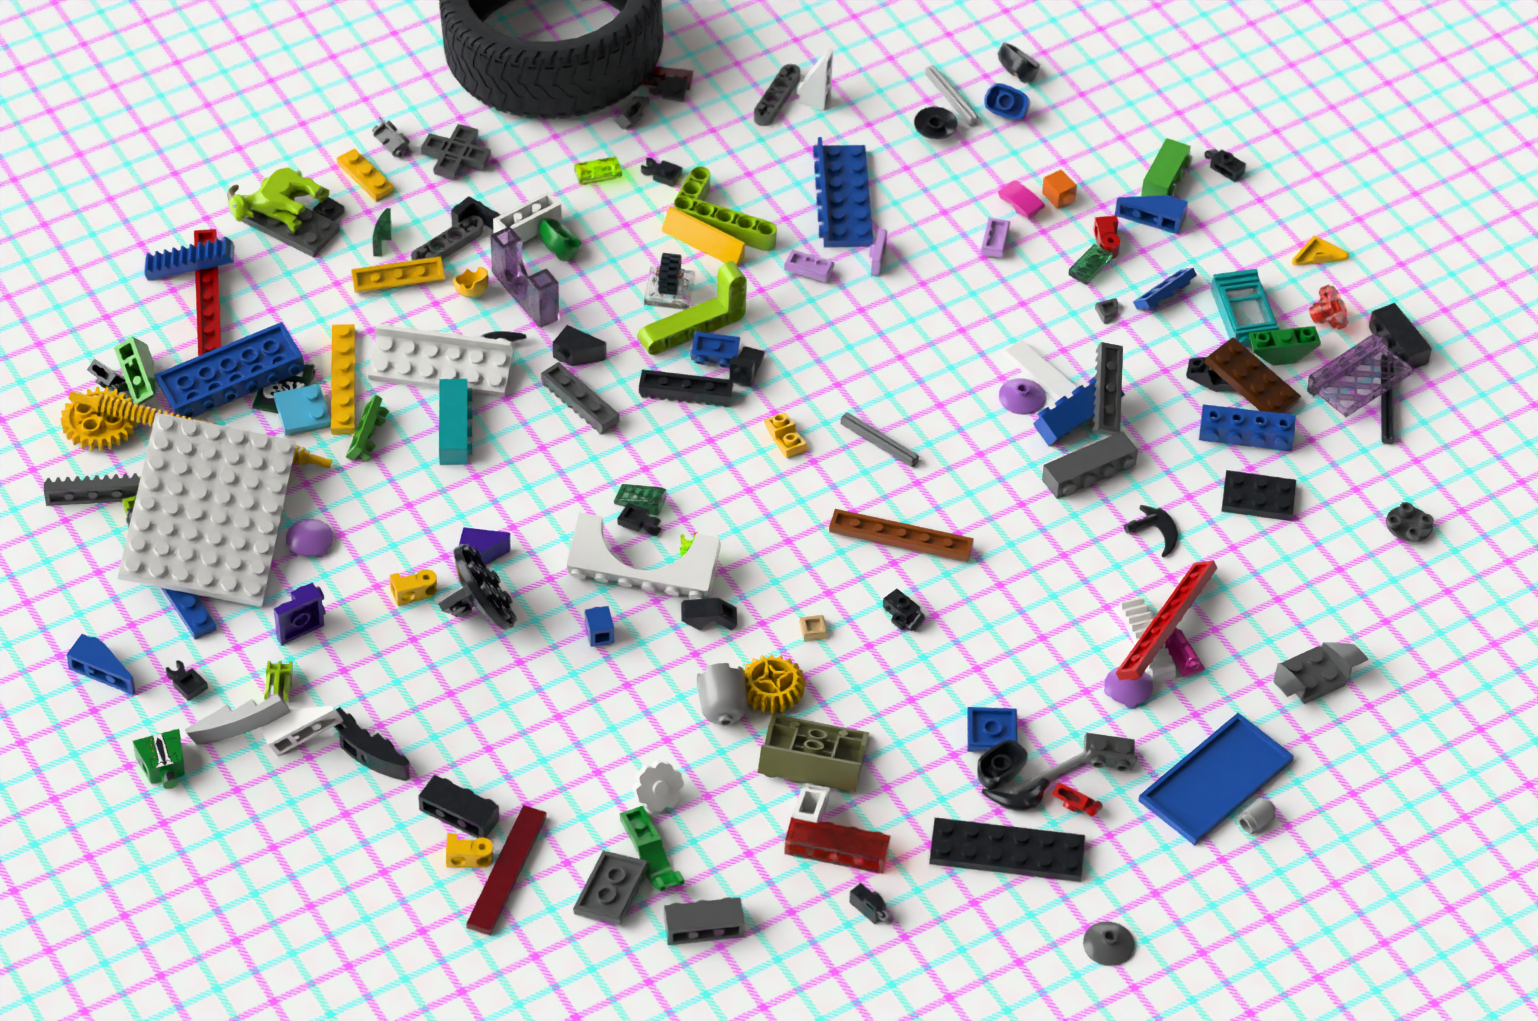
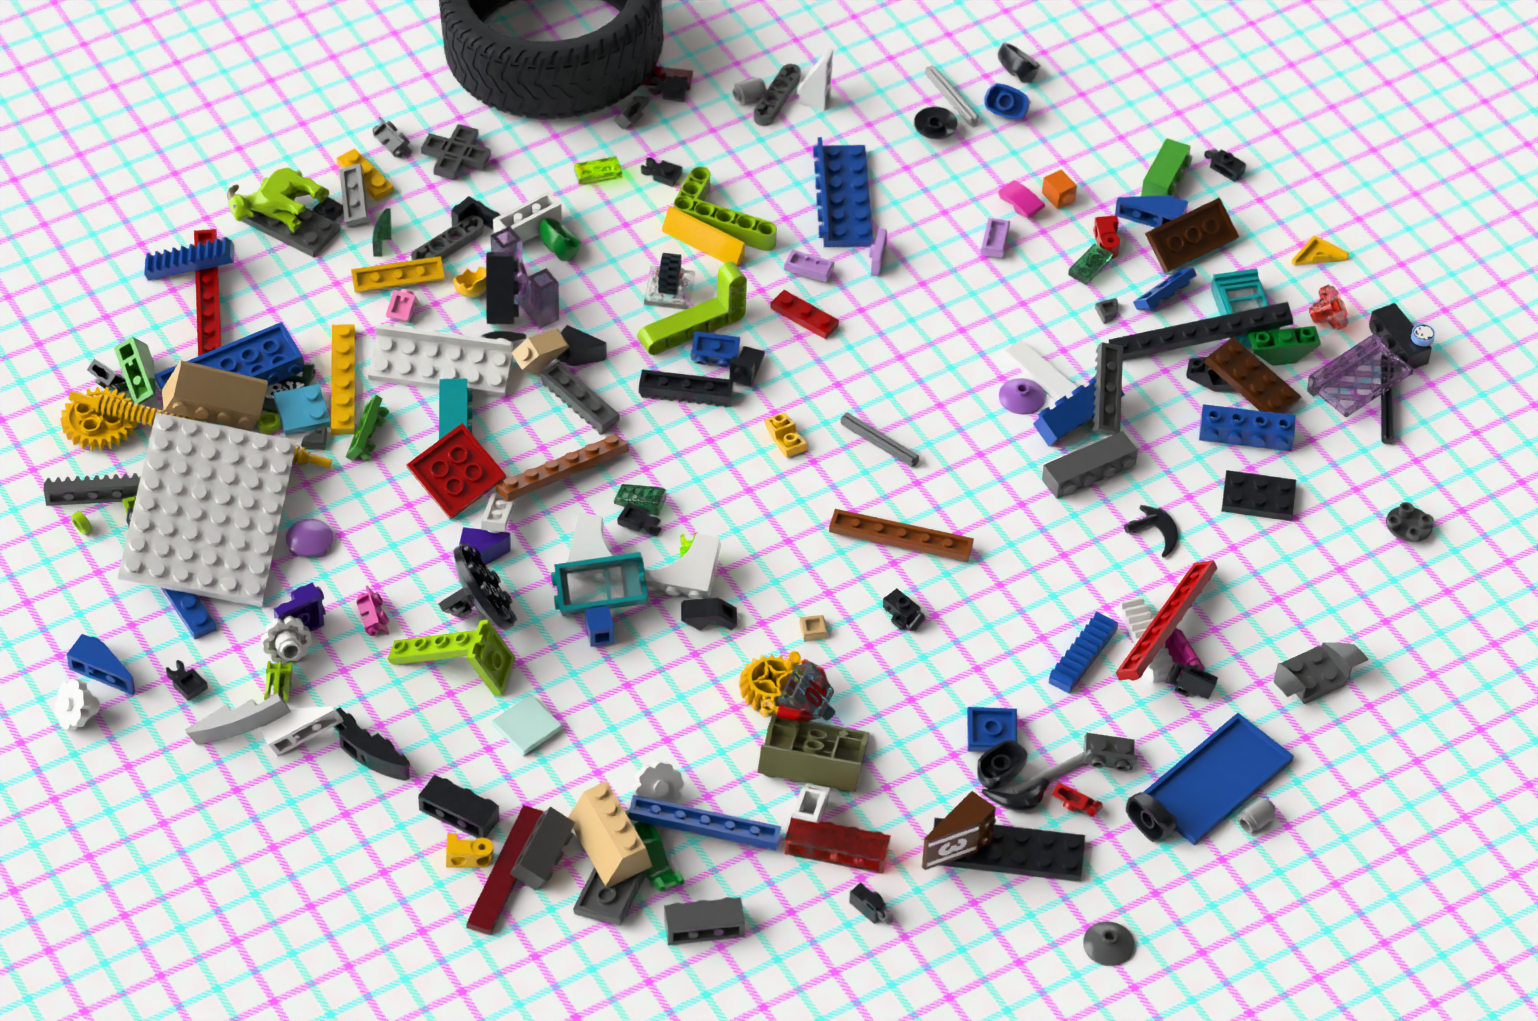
(75, 704): none -> white plant
(81, 522): none -> lime tile
(161, 757): green torso -> none
(214, 395): none -> tan slope
(268, 423): none -> lime tile
(286, 639): none -> white plant
(316, 439): none -> dark grey tile
(354, 195): none -> light grey plate
(371, 604): none -> dark pink hinge
(401, 305): none -> bright pink bracket
(413, 587): yellow leg -> none
(456, 471): none -> red plate
(483, 649): none -> lime bracket
(497, 514): none -> white plate
(501, 288): none -> black brick
(526, 725): none -> light aqua tile
(540, 351): none -> tan slope
(543, 848): none -> dark grey brick
(562, 467): none -> dark orange plate
(600, 582): none -> door
(608, 835): none -> tan slope
(704, 822): none -> blue plate
(722, 693): light grey cylinder -> none
(749, 90): none -> light grey brick
(804, 314): none -> red plate
(805, 693): none -> torso
(960, 832): none -> reddish brown slope
(1083, 652): none -> blue gear
(1127, 691): medium lavender dish -> none
(1151, 817): none -> black piece
(1192, 235): none -> reddish brown plate
(1193, 680): none -> black piece
(1204, 330): none -> black plate
(1423, 335): none -> tile

